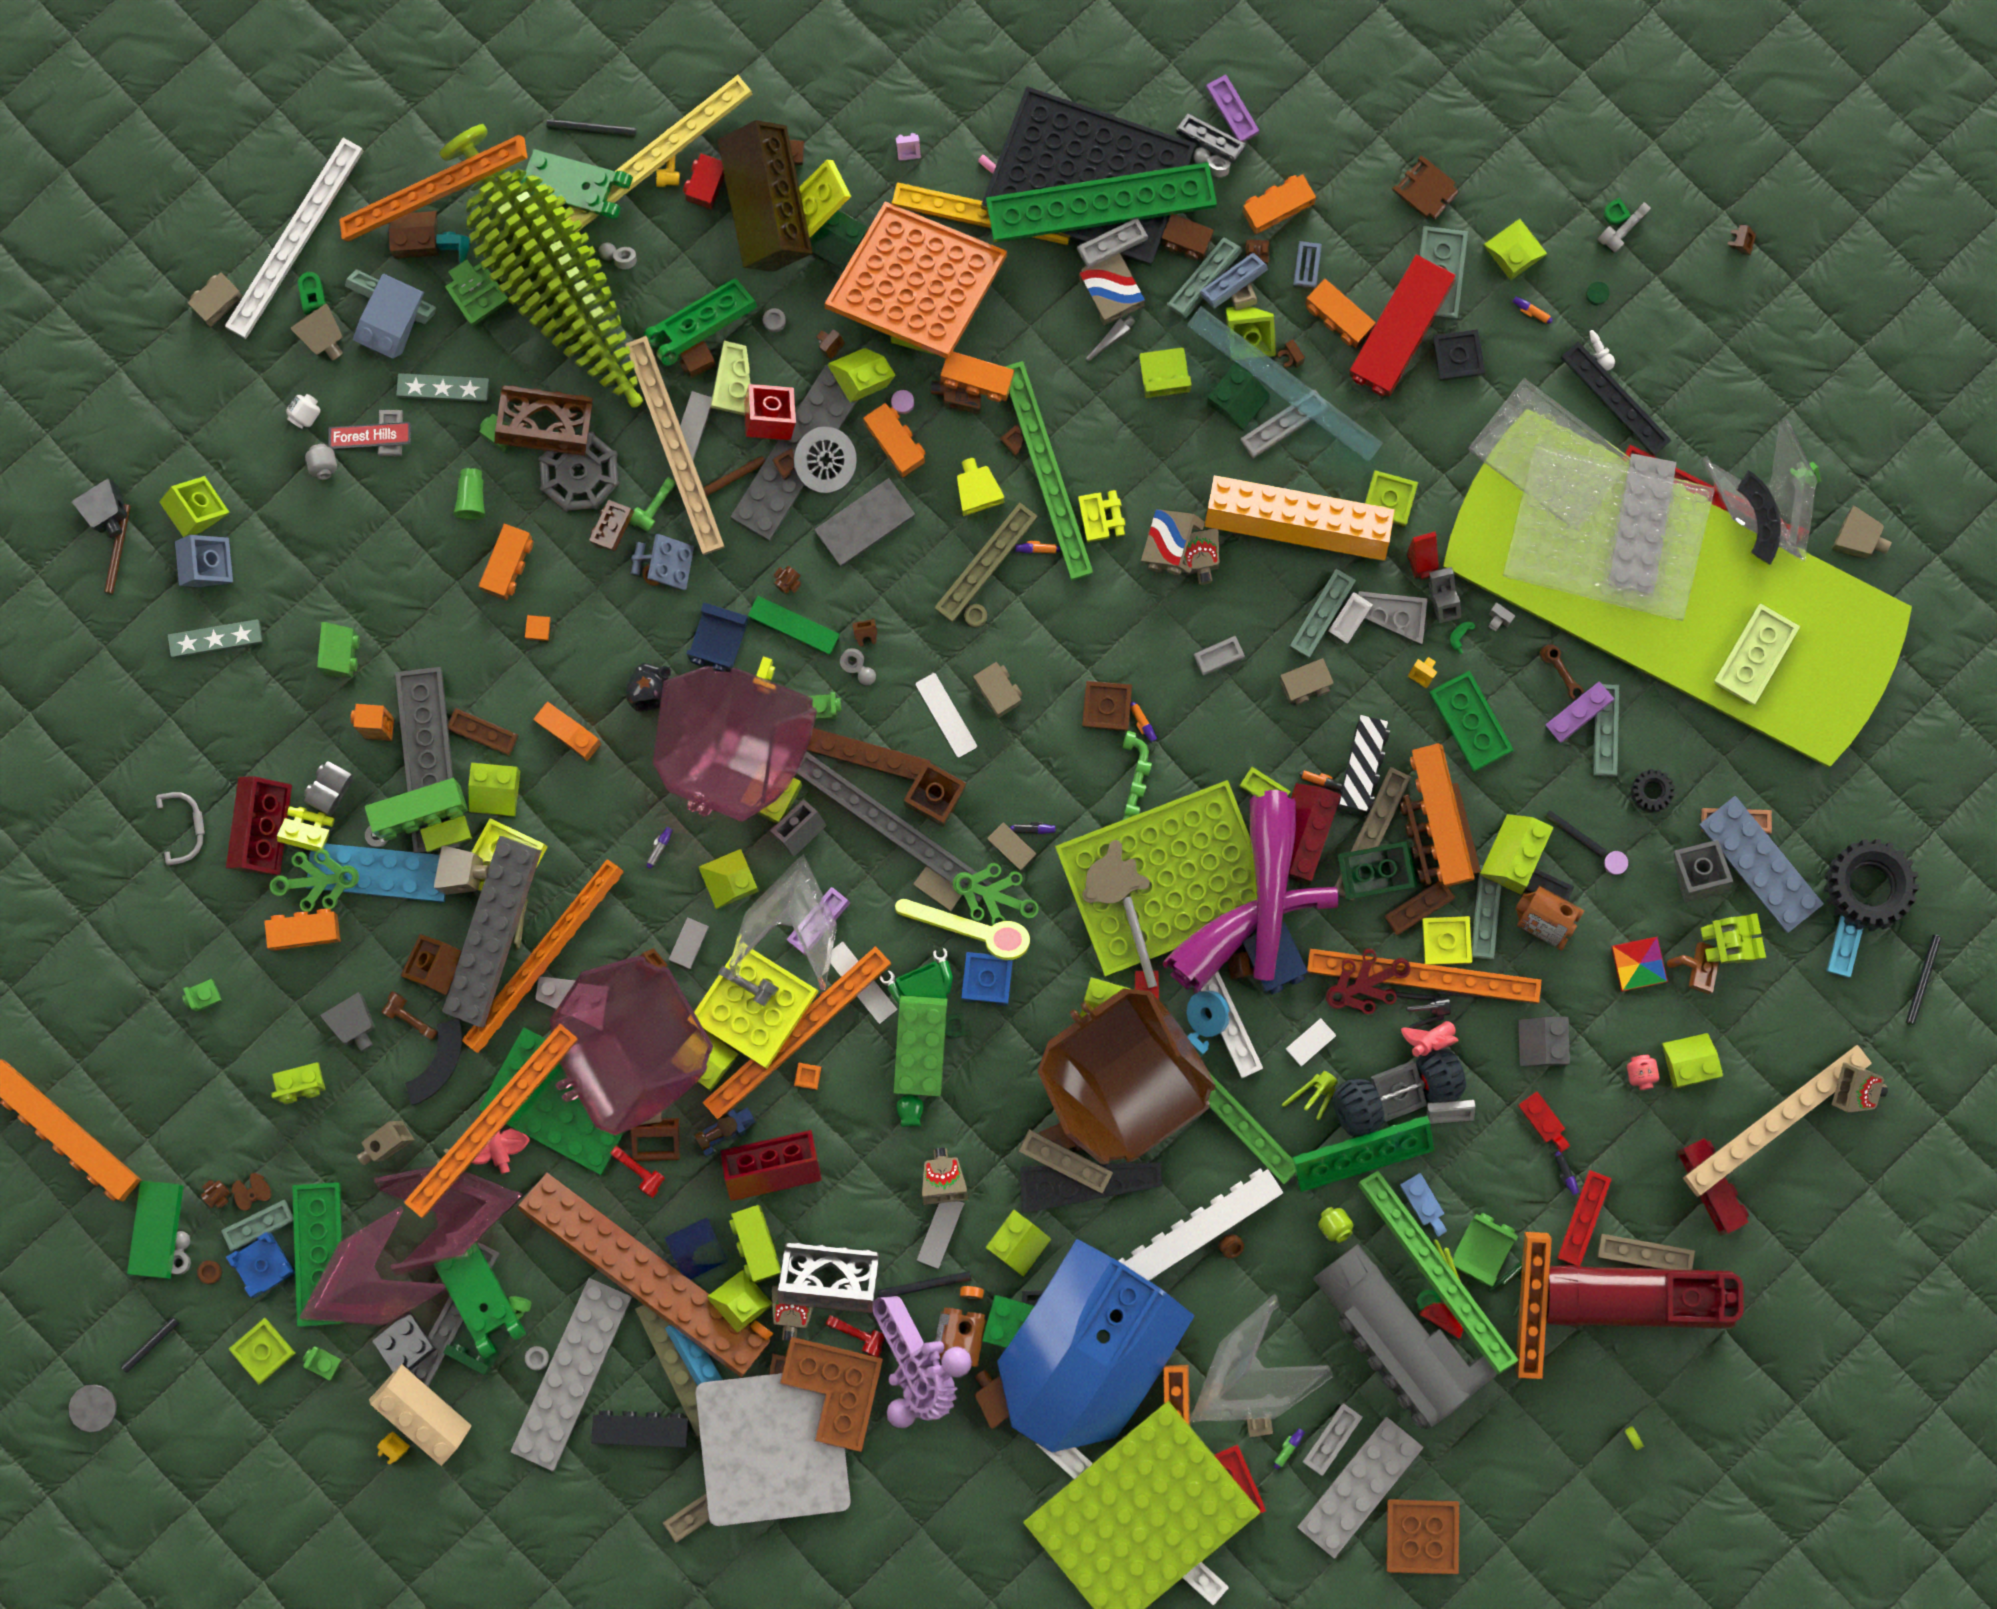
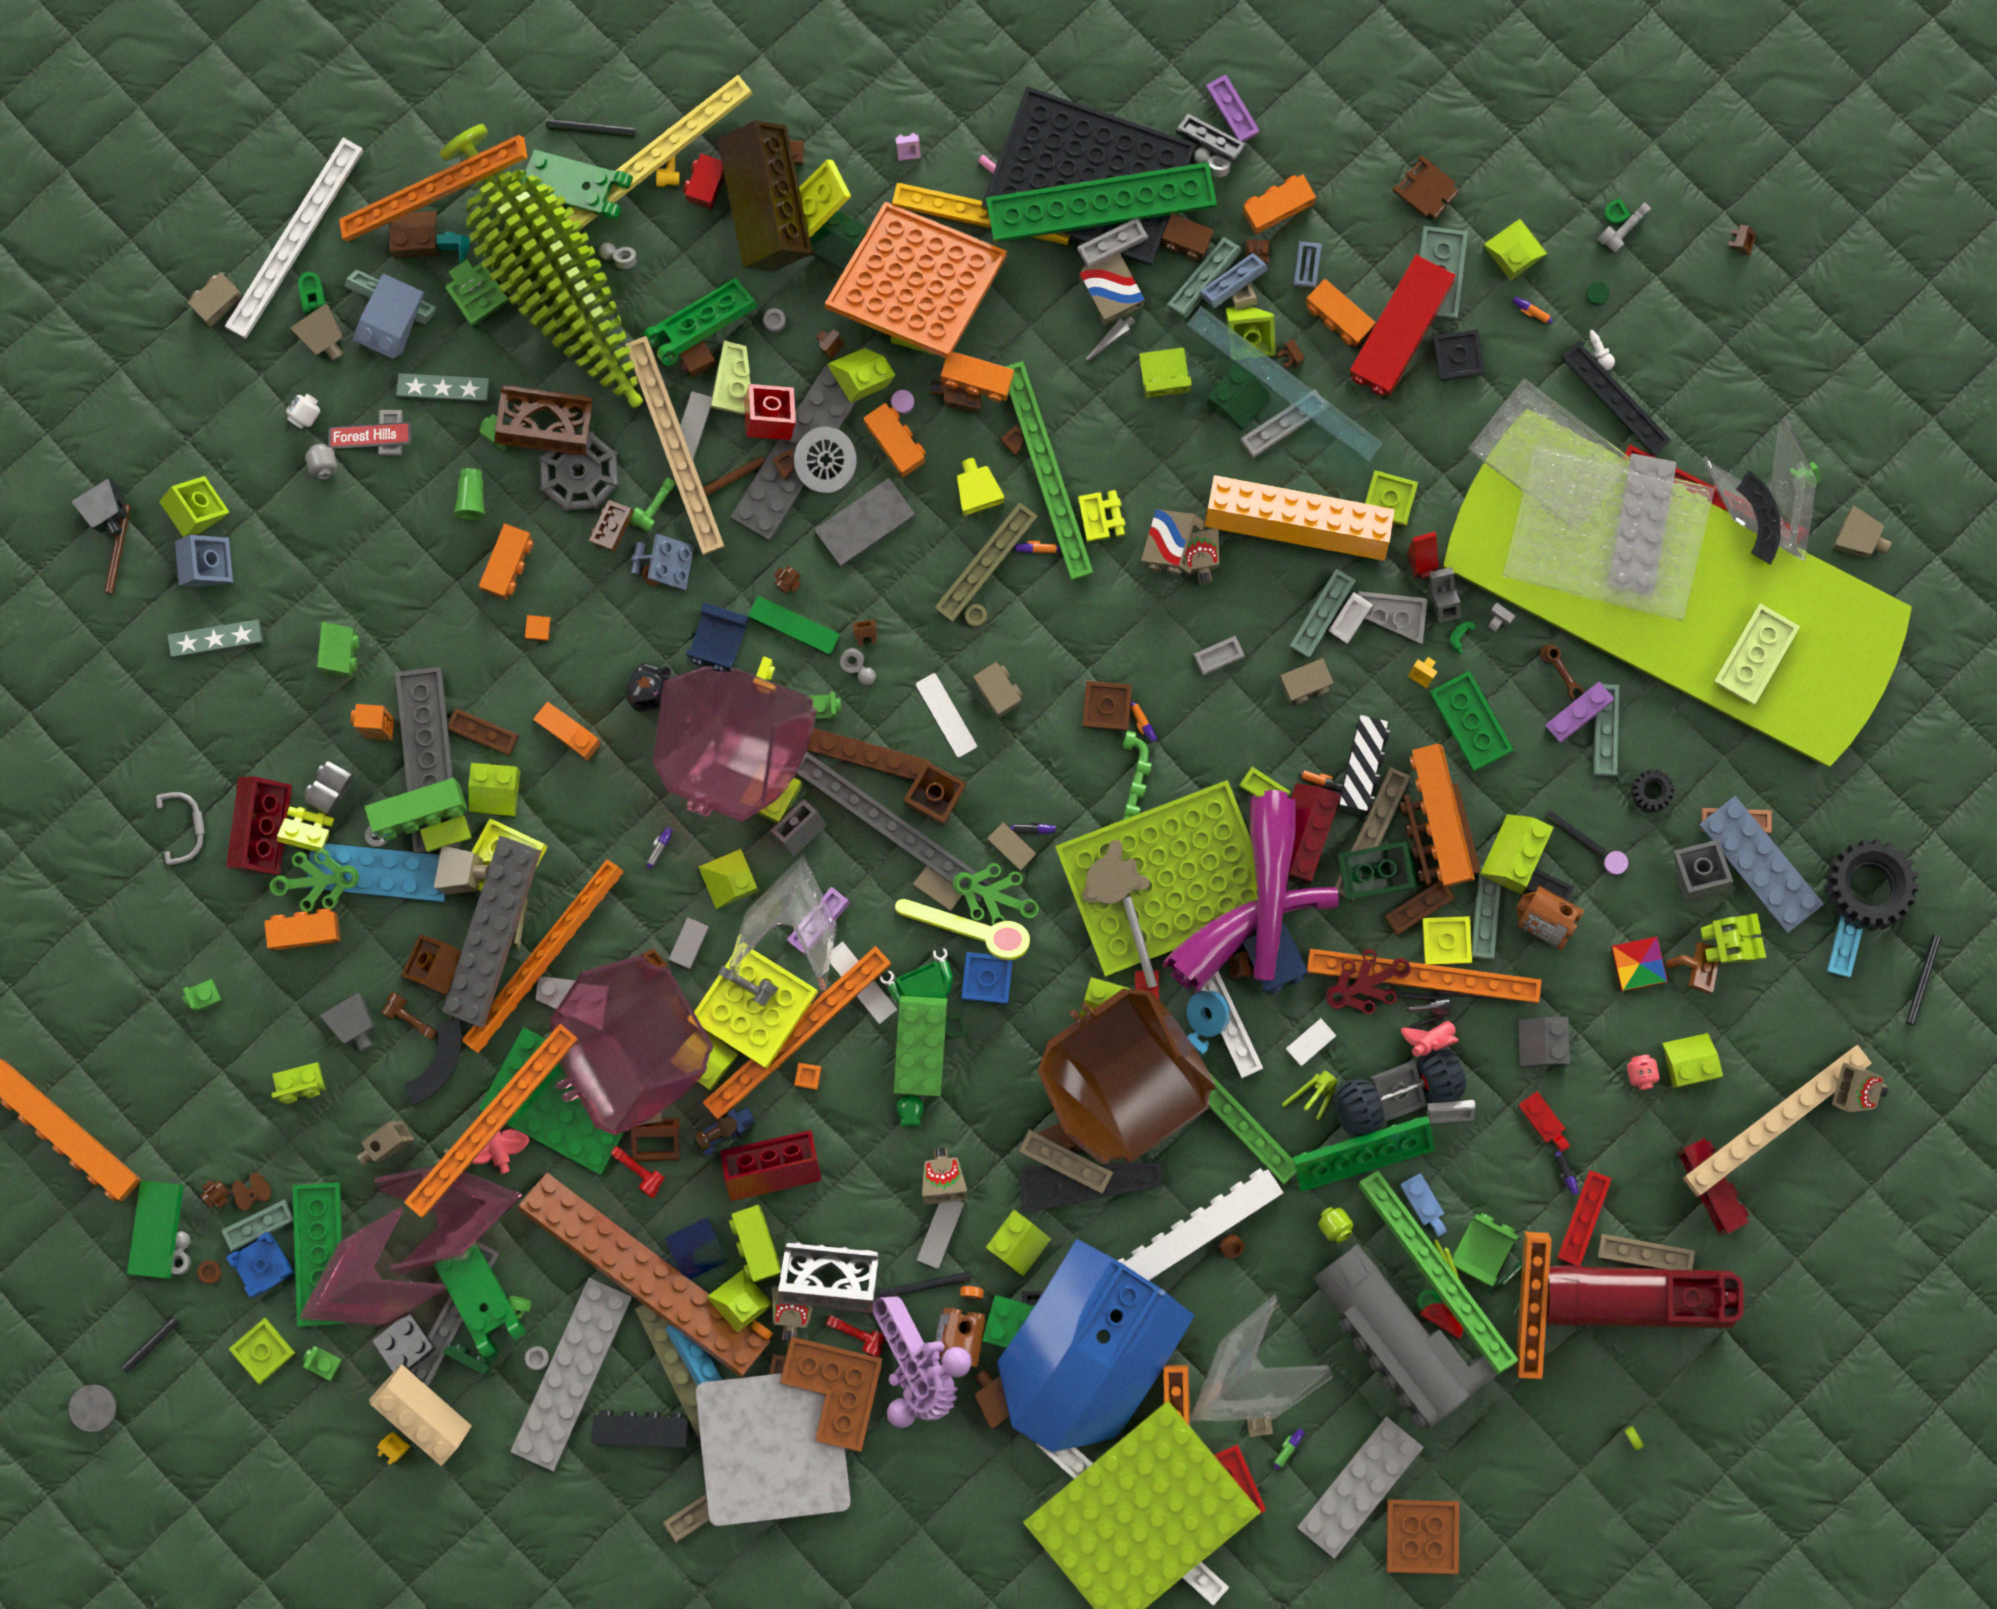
(1332, 1439): light grey plate -> none

